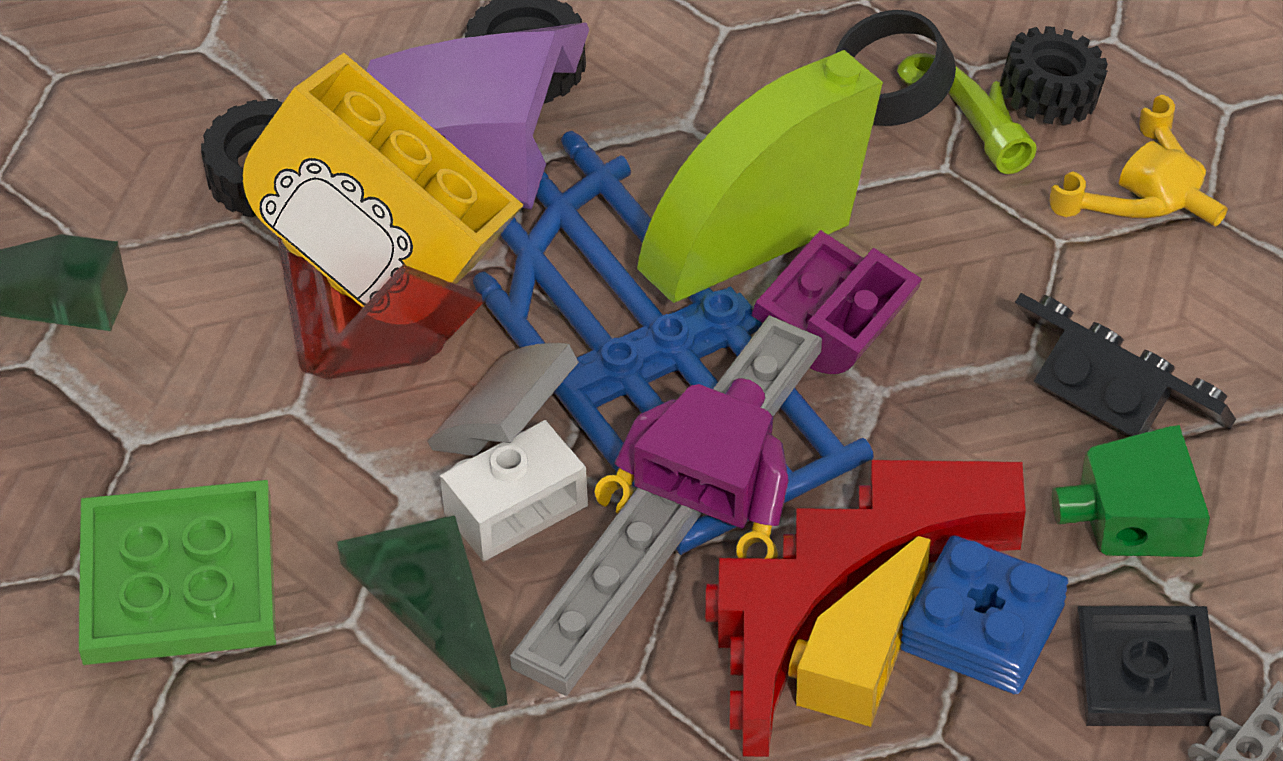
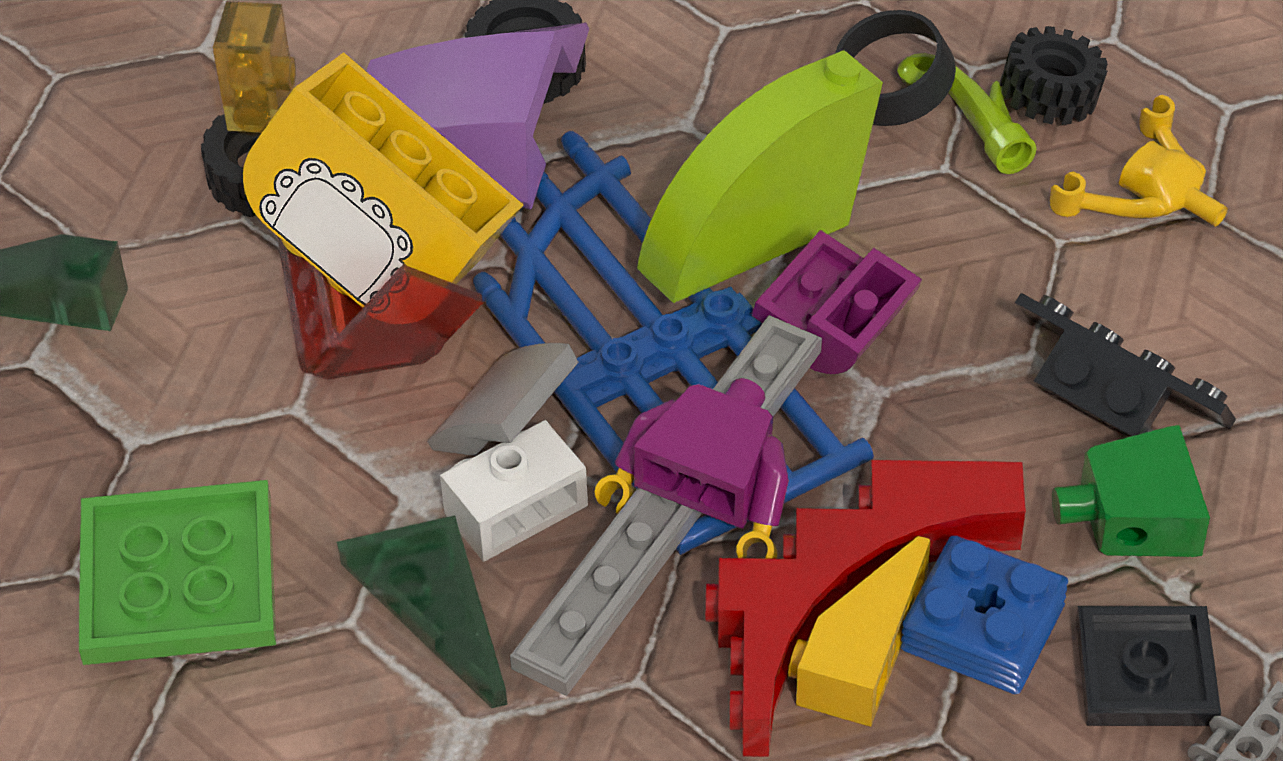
(253, 64): none -> clear yellow brick

